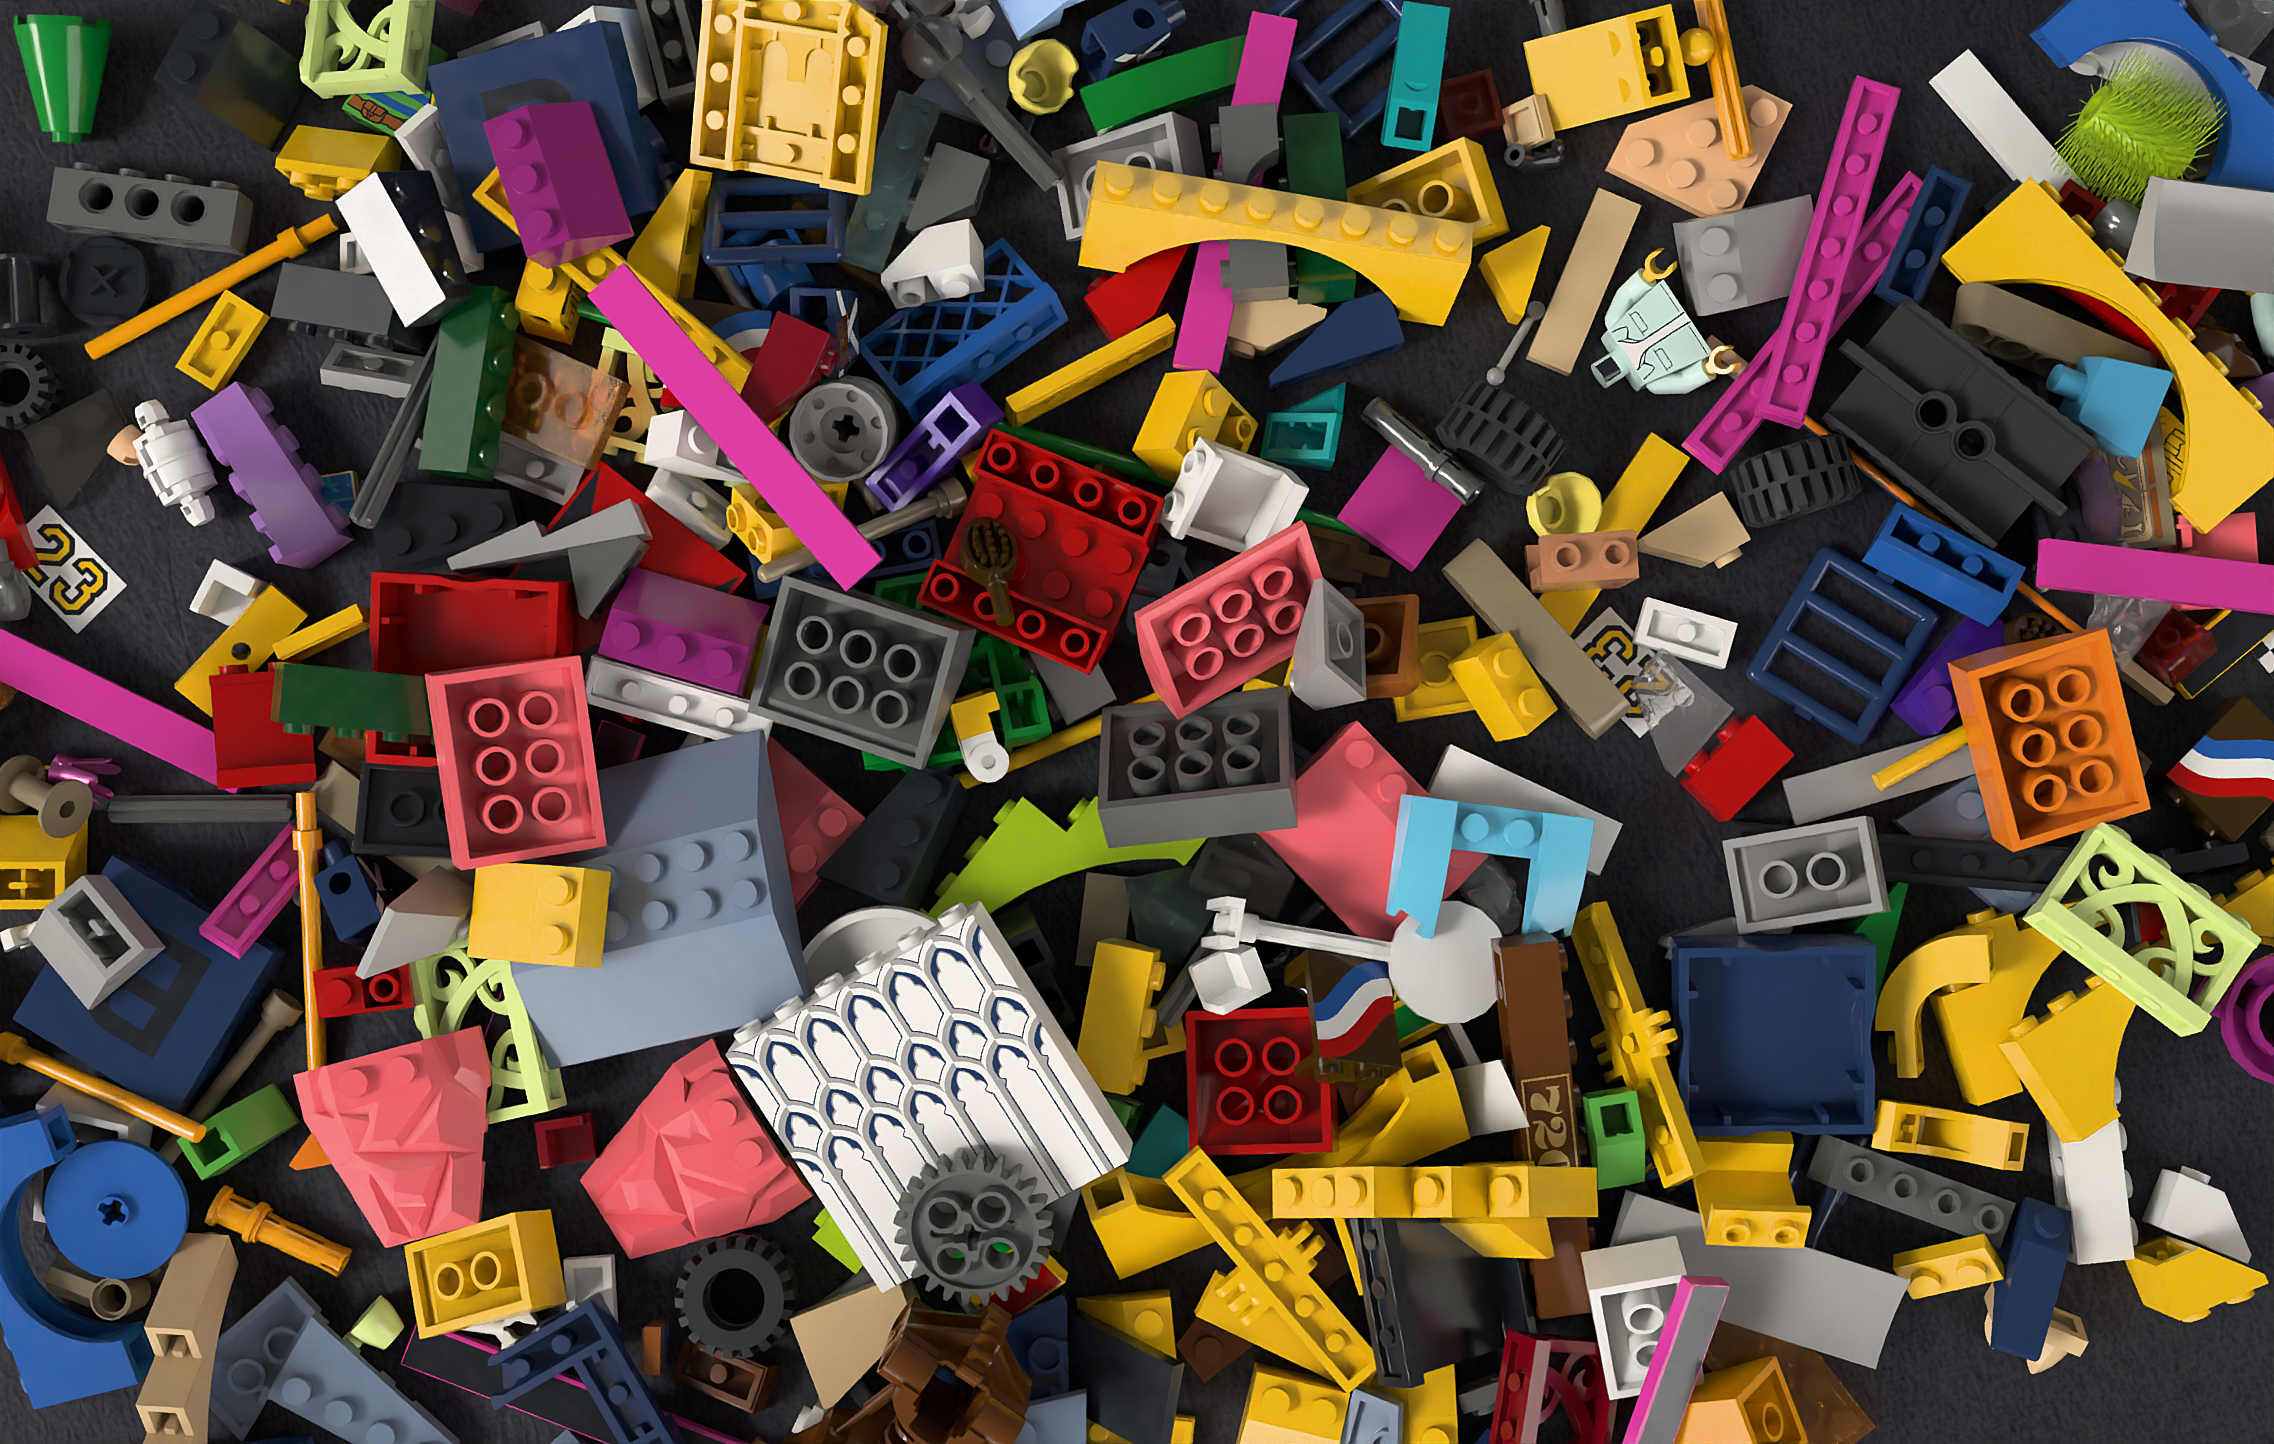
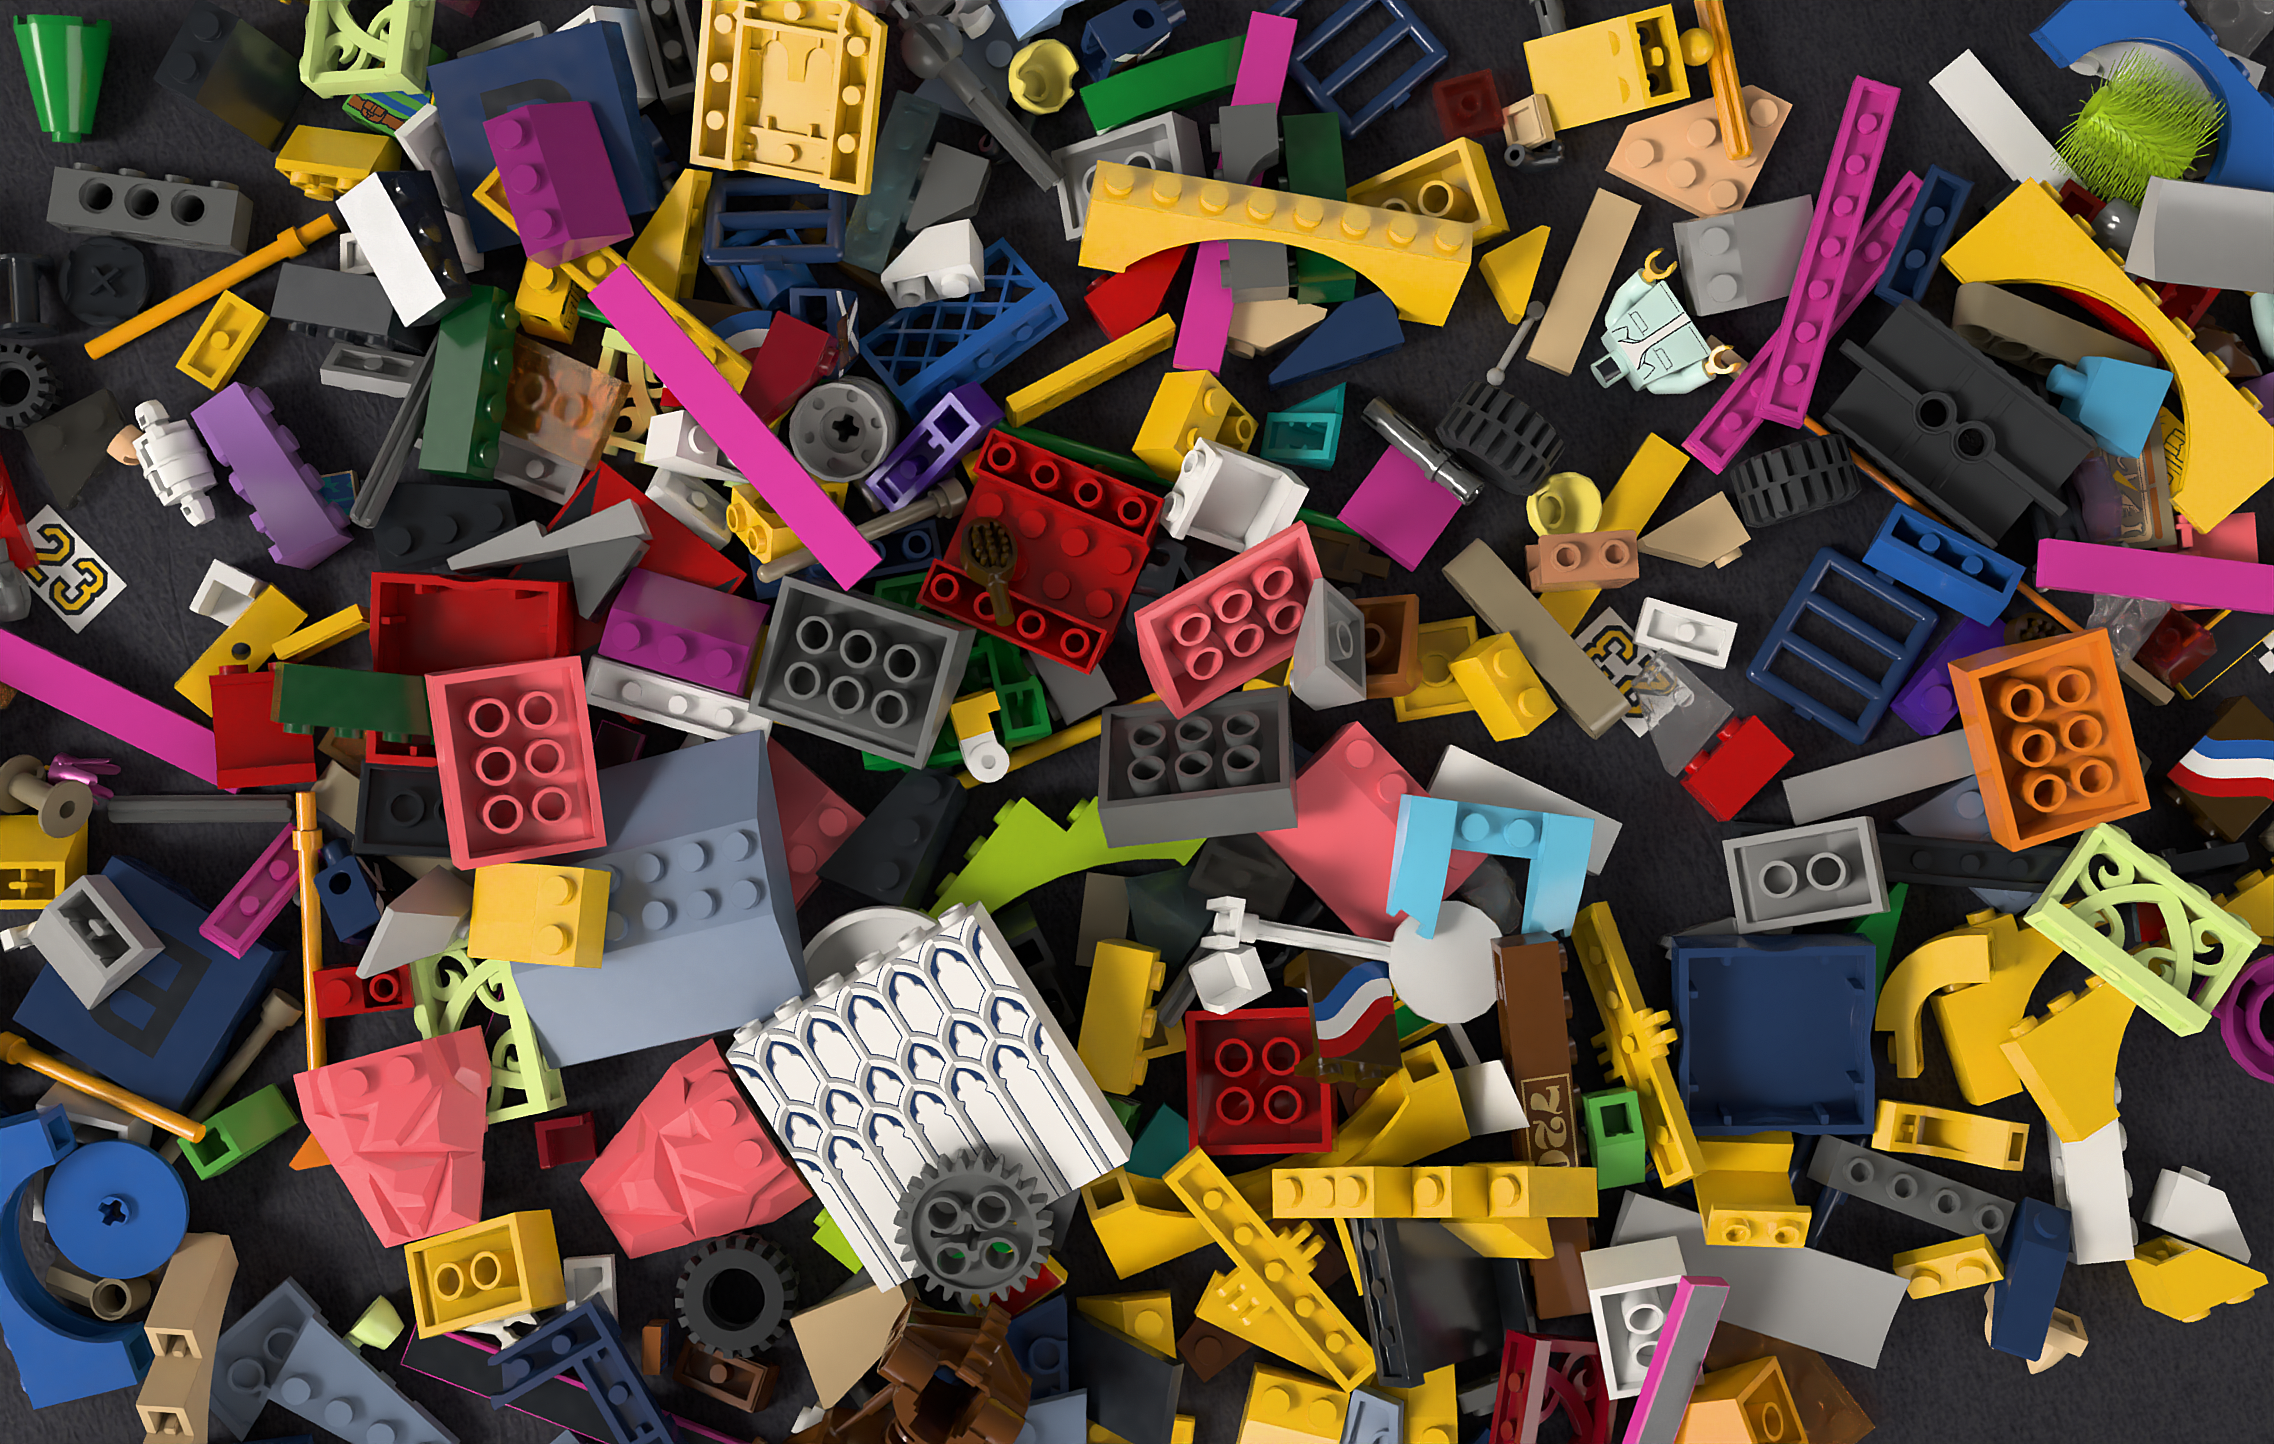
(259, 1223): light orange pin -> none
(1415, 77): teal slope -> none
(1920, 759): yellow bar -> none

